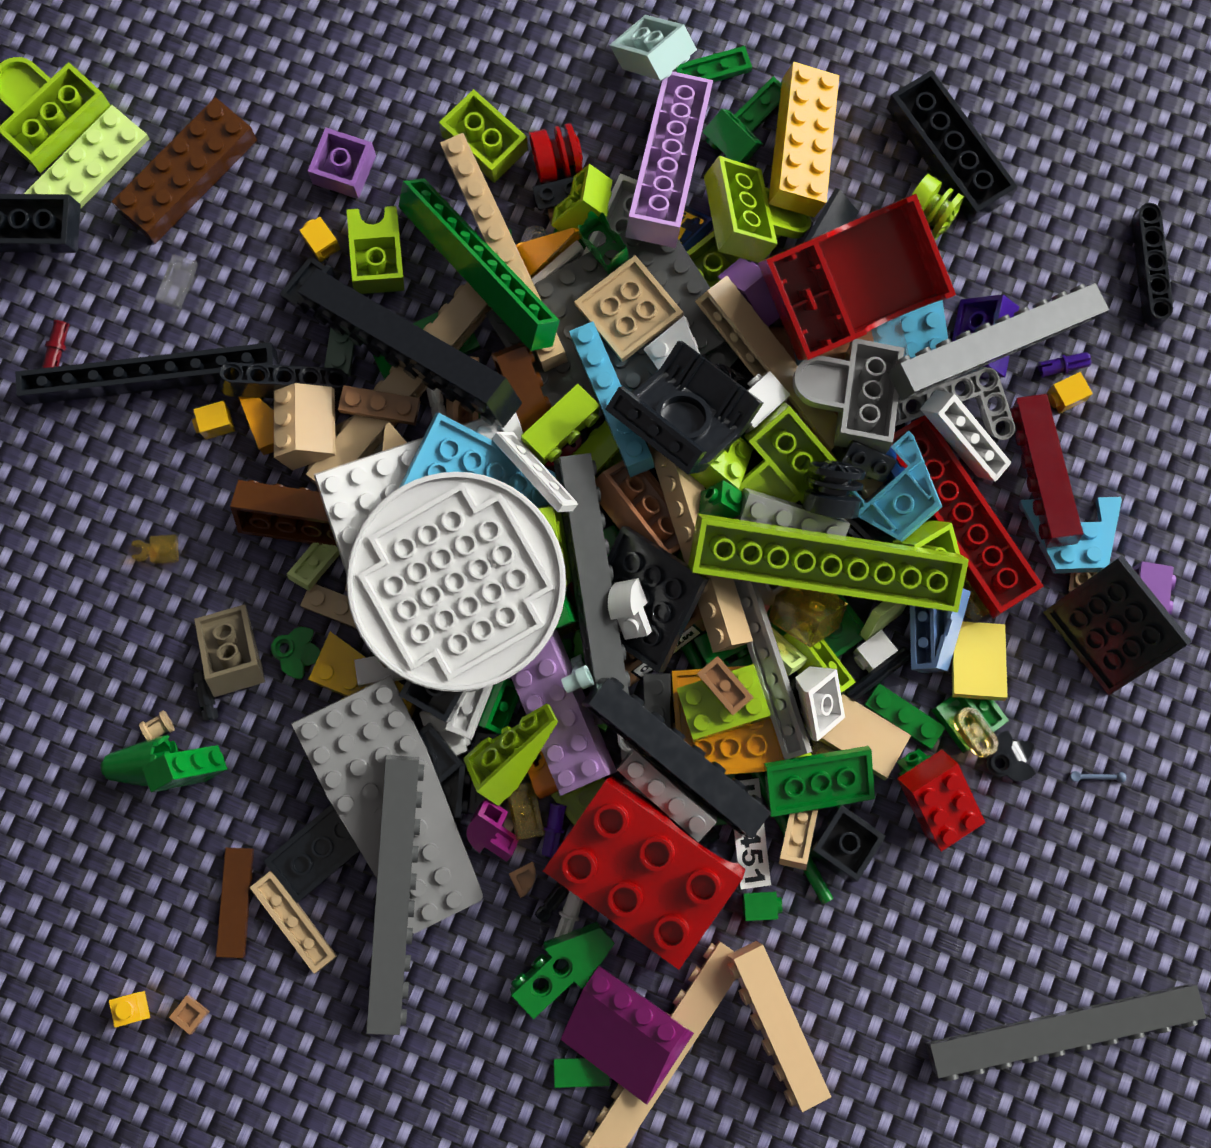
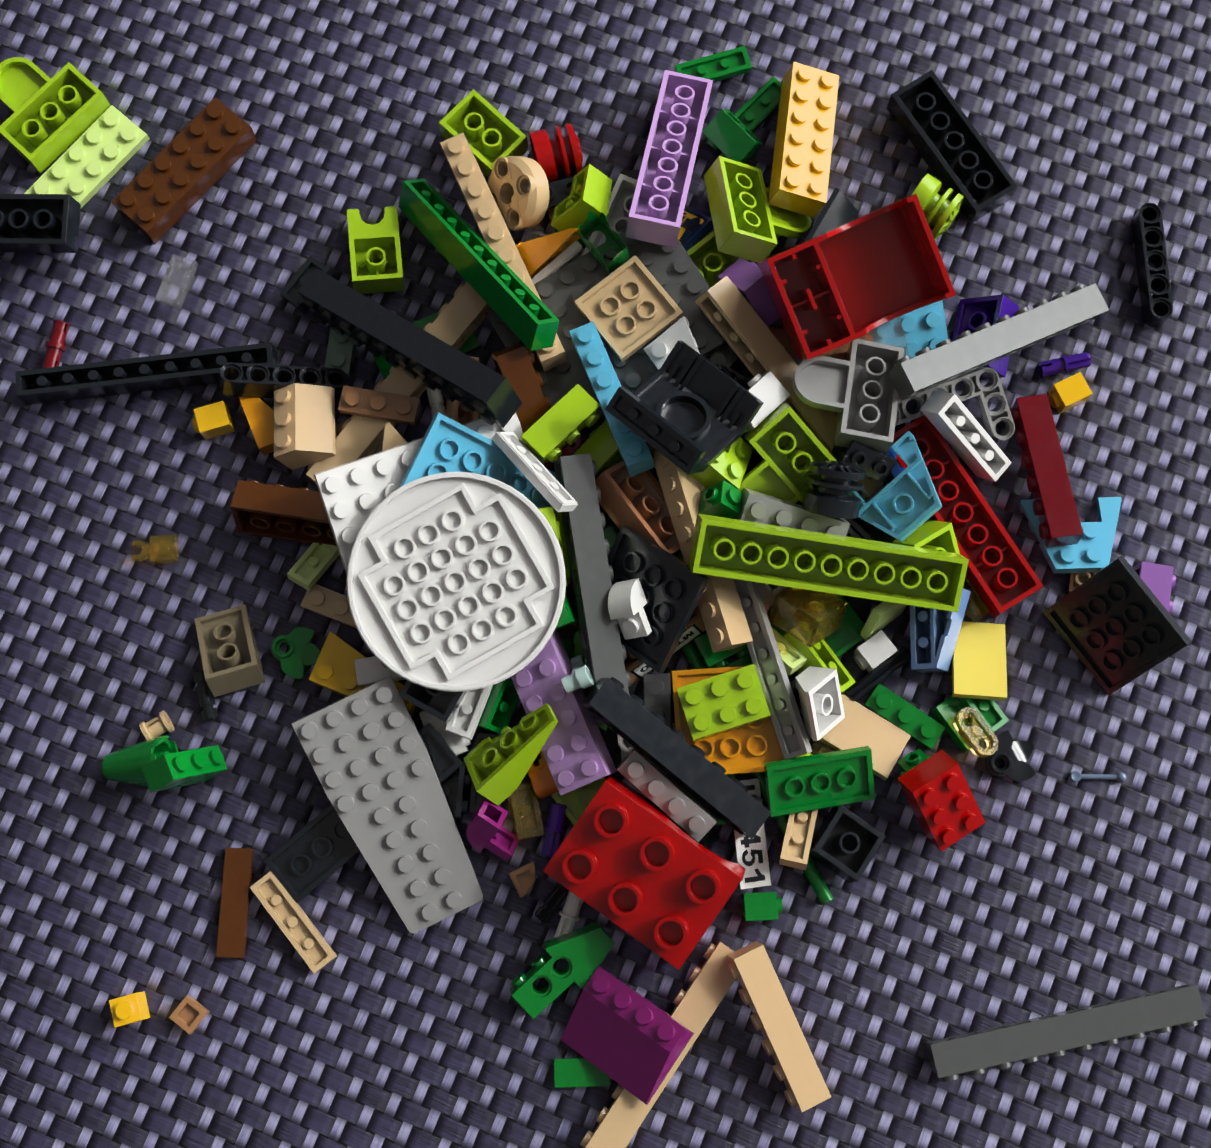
(319, 239): yellow brick -> none
(341, 163): medium lavender brick -> none
(393, 895): dark grey brick -> none
(519, 191): none -> tan piece
(653, 47): light aqua brick -> none
(725, 685): medium nougat plate -> none

